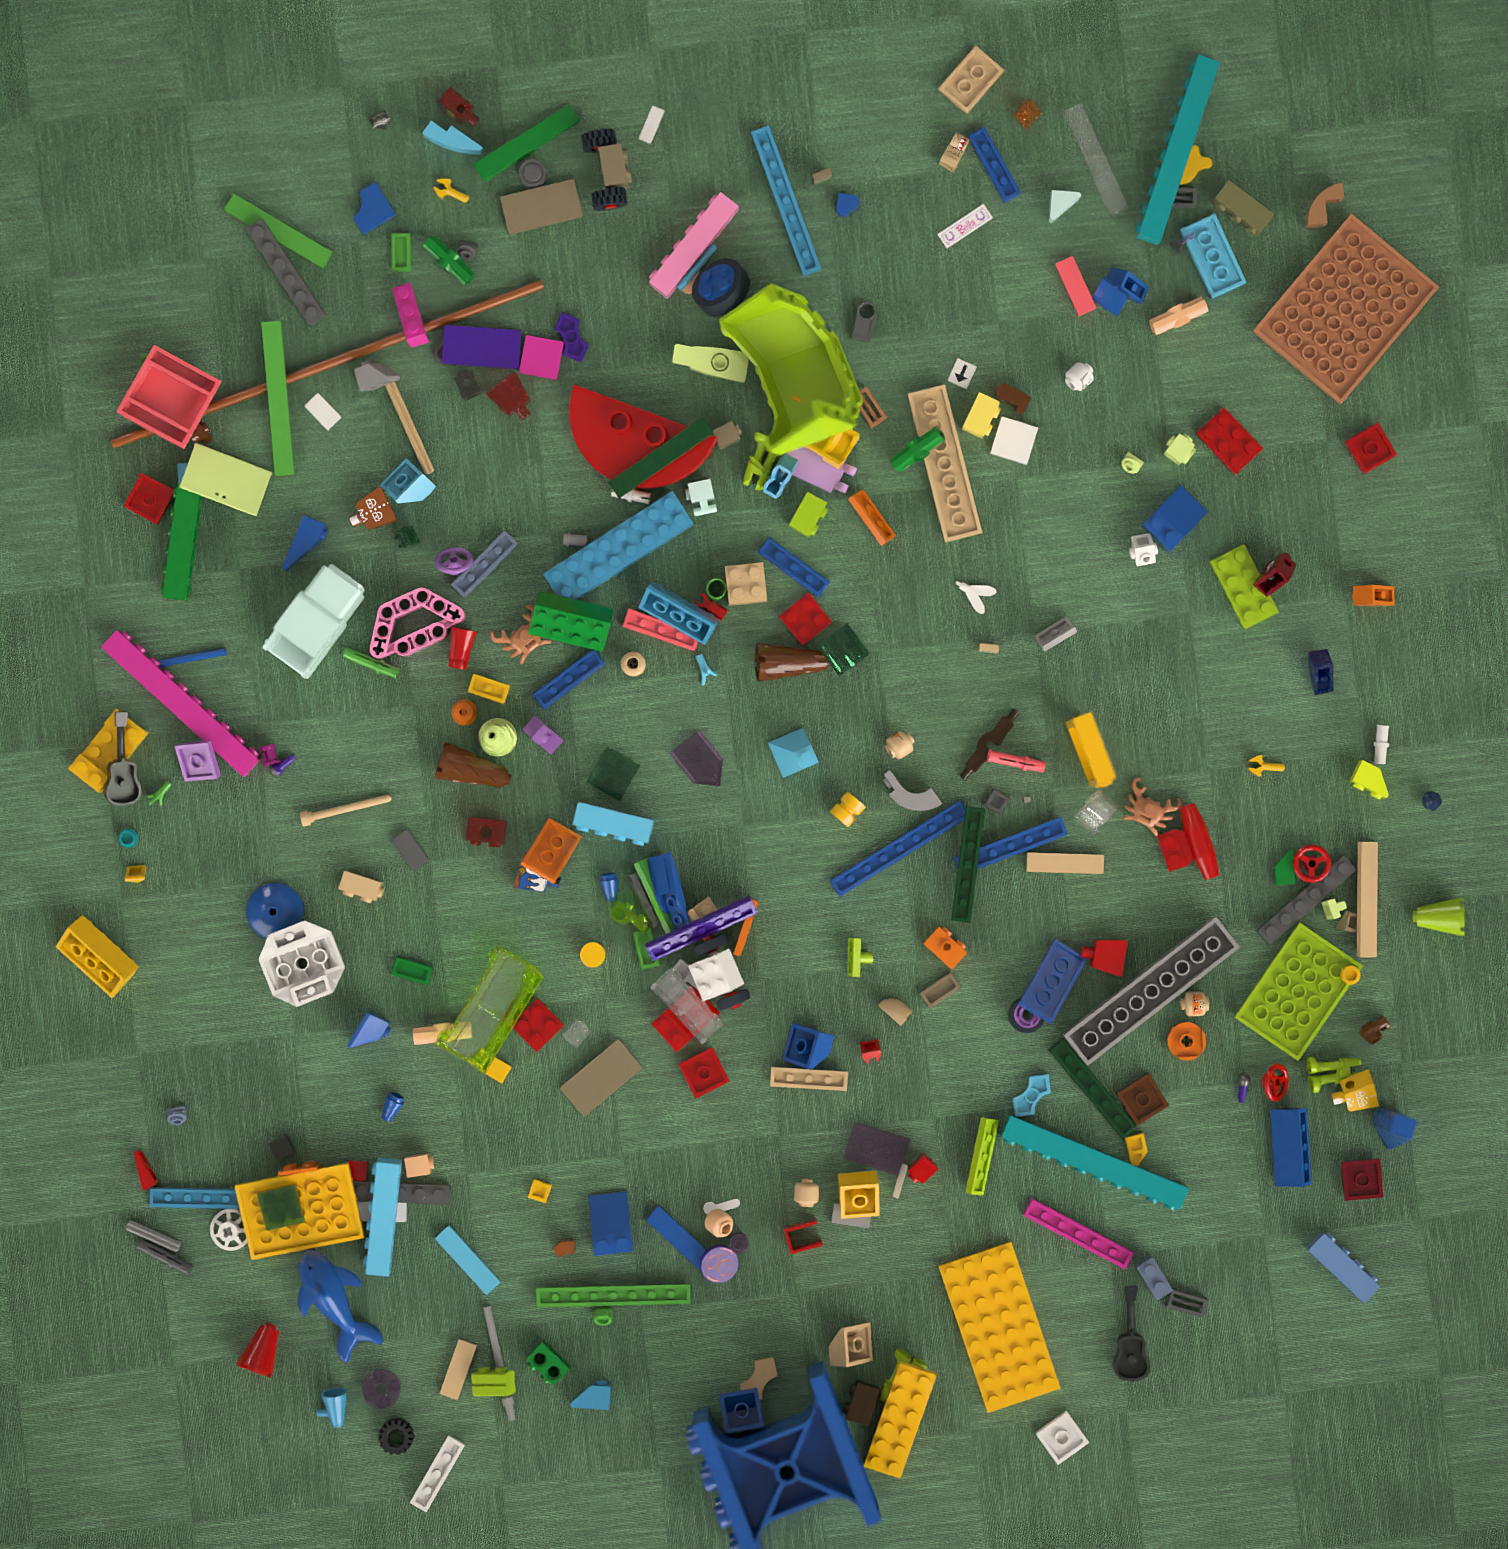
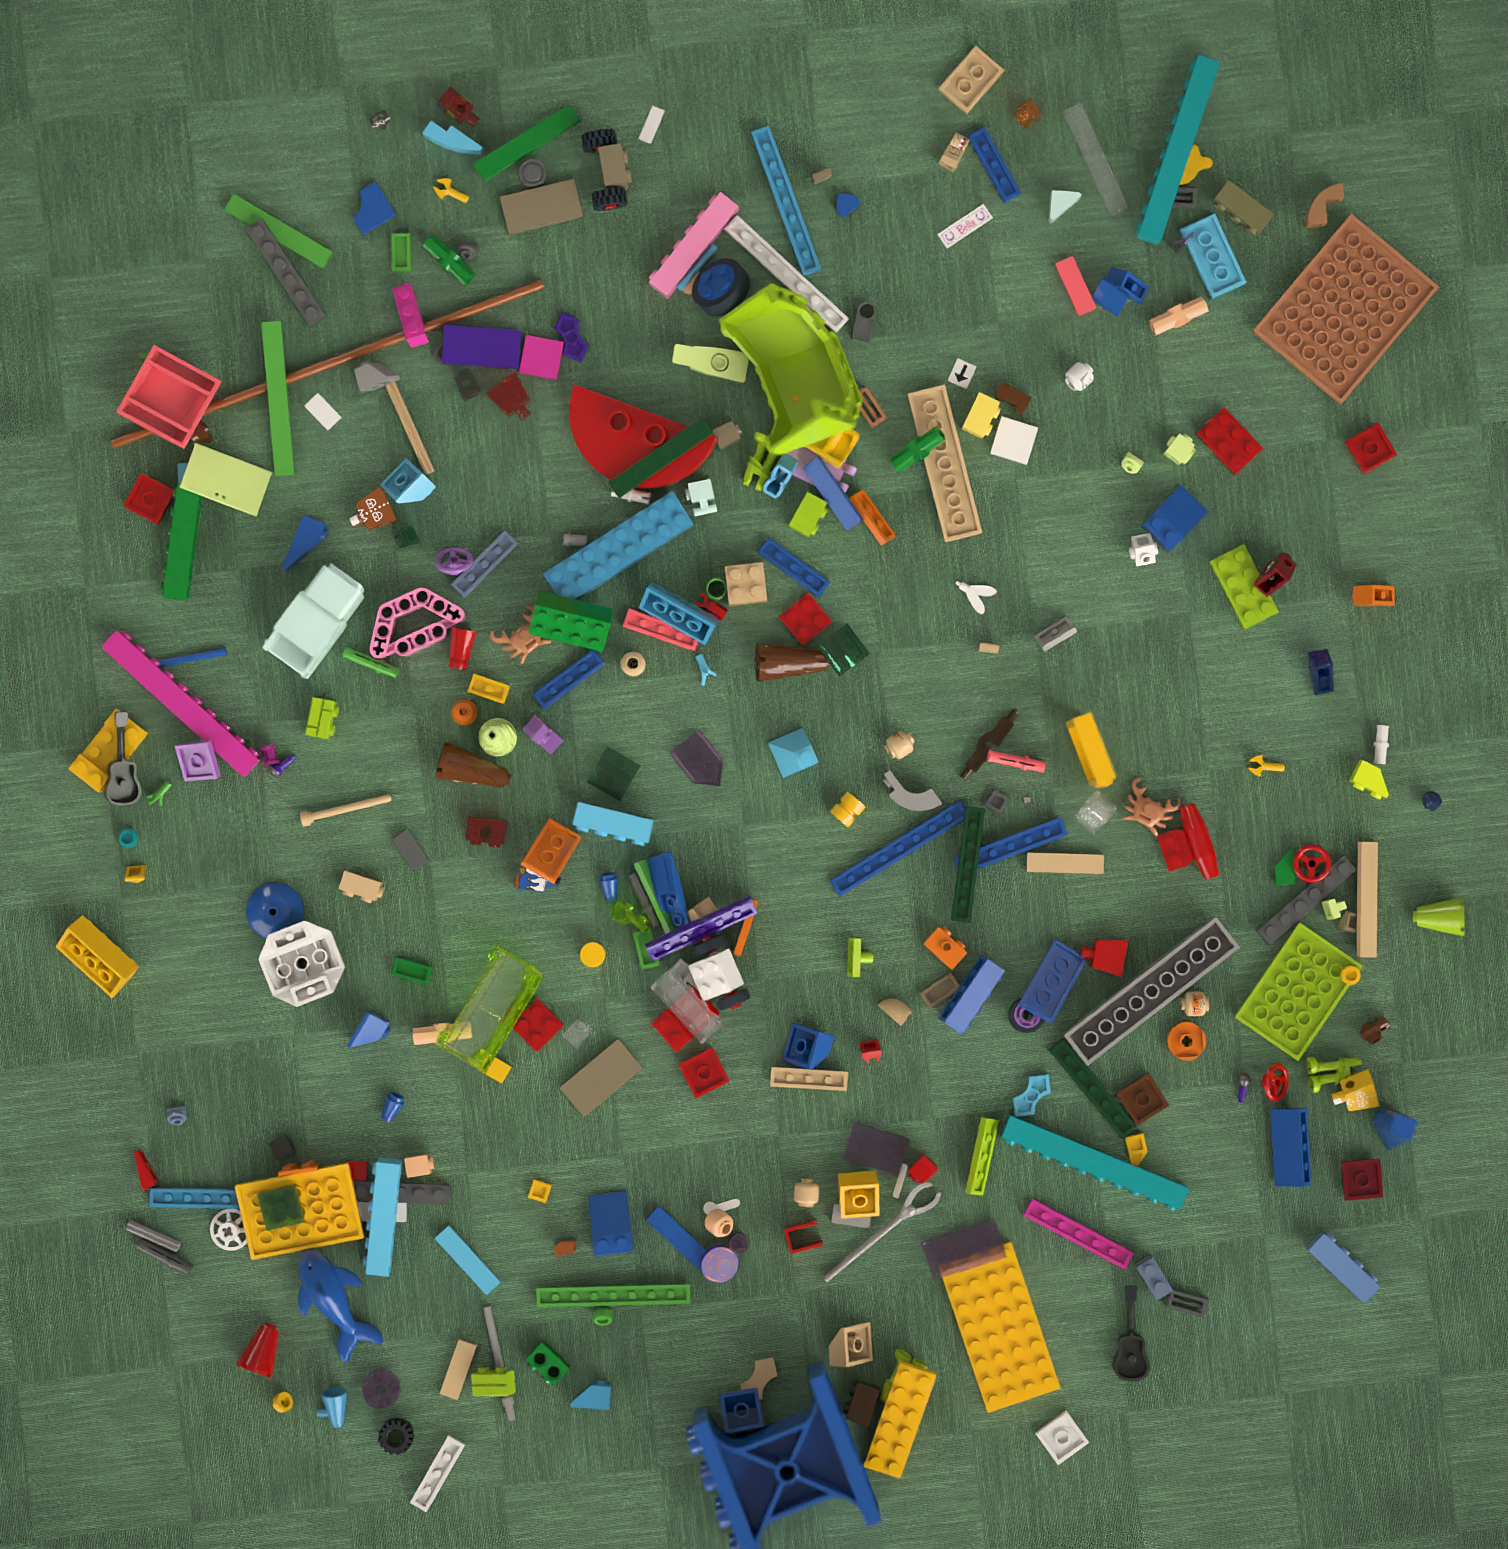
(282, 1402): none -> yellow tile
(321, 718): none -> lime brick
(785, 272): none -> white tile
(833, 493): none -> tile
(907, 1211): none -> light grey piece
(964, 1250): none -> tile
(971, 994): none -> brick

